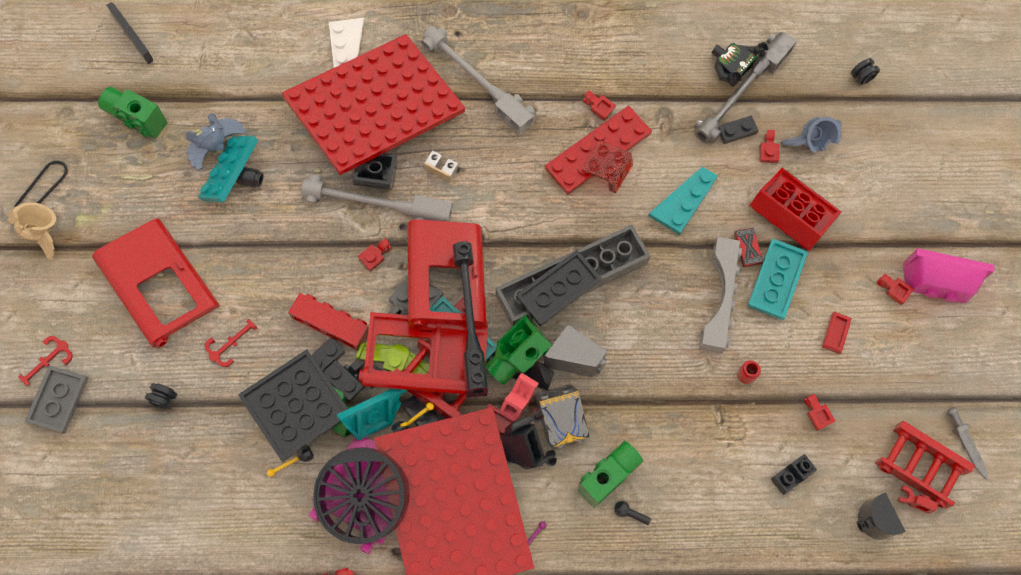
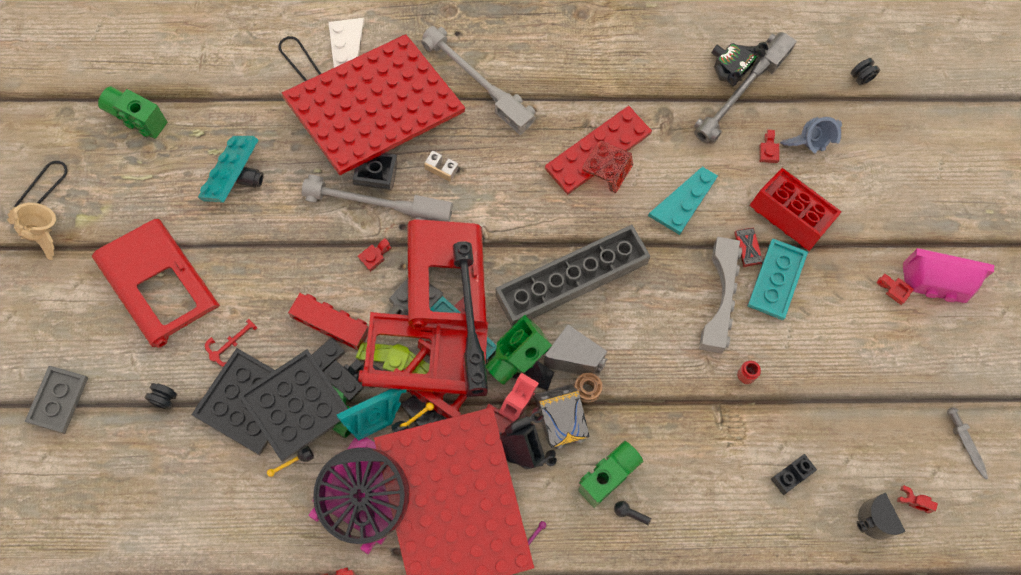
(61, 346): piece -> none
(130, 32): black tile -> none
(211, 138): sand blue helmet -> none
(224, 409): none -> black plate
(291, 37): none -> black piece
(558, 288): black plate -> none
(594, 381): none -> medium nougat wheel
(600, 106): red plate -> none
(738, 129): black plate -> none
(819, 415): red plate -> none
(836, 332): red tile -> none
(940, 454): red fence -> none

